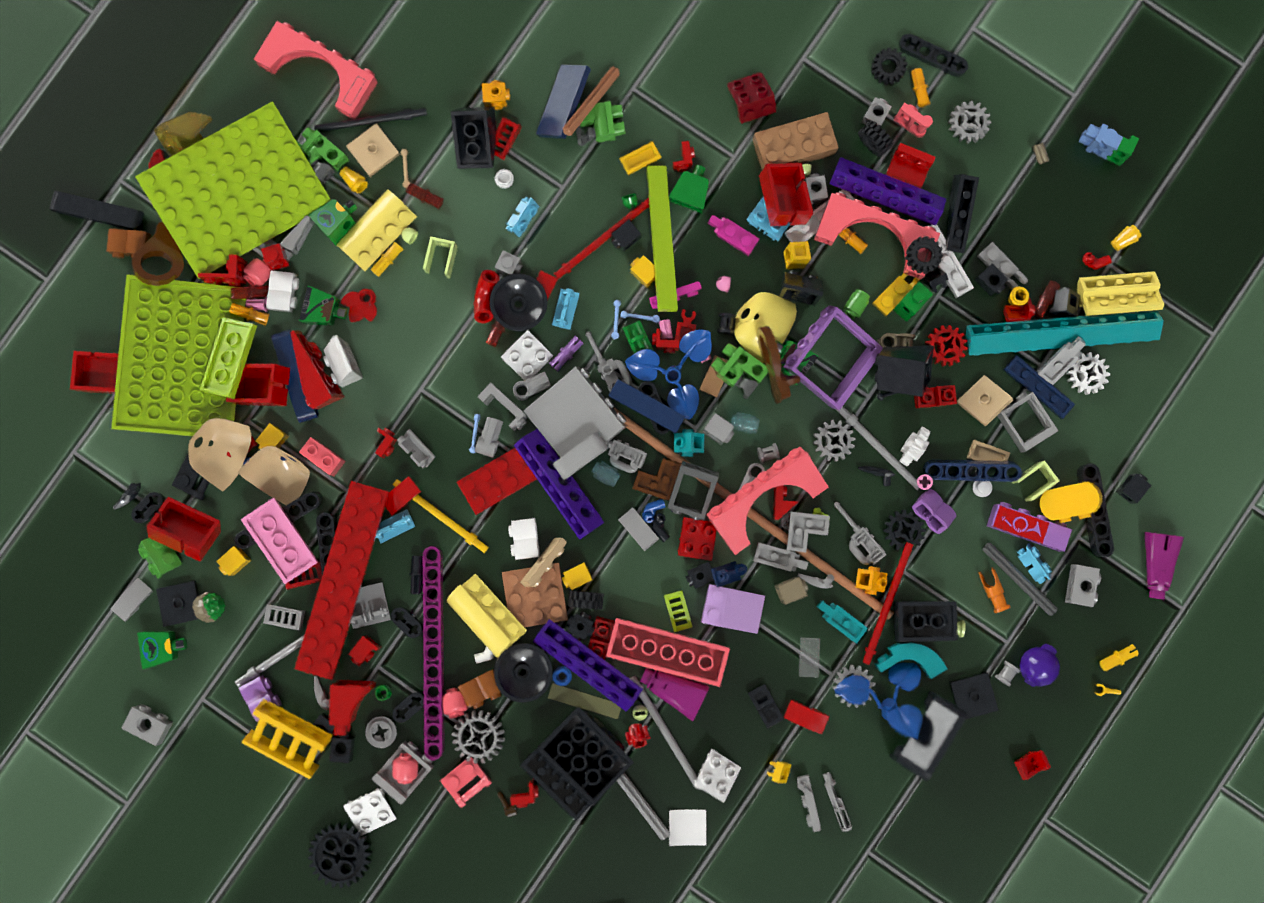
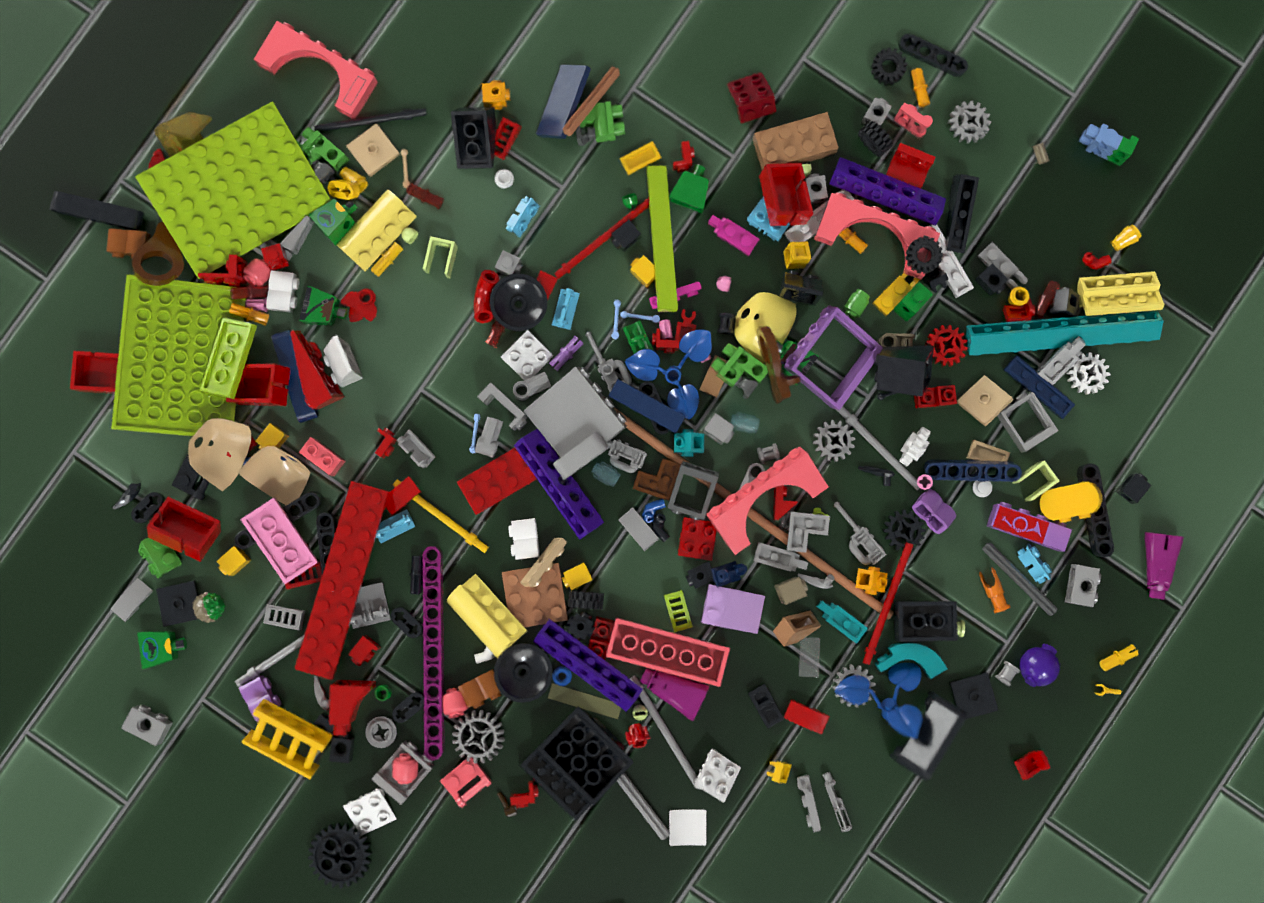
(342, 192): none -> yellow beam
(796, 627): none -> medium nougat slope

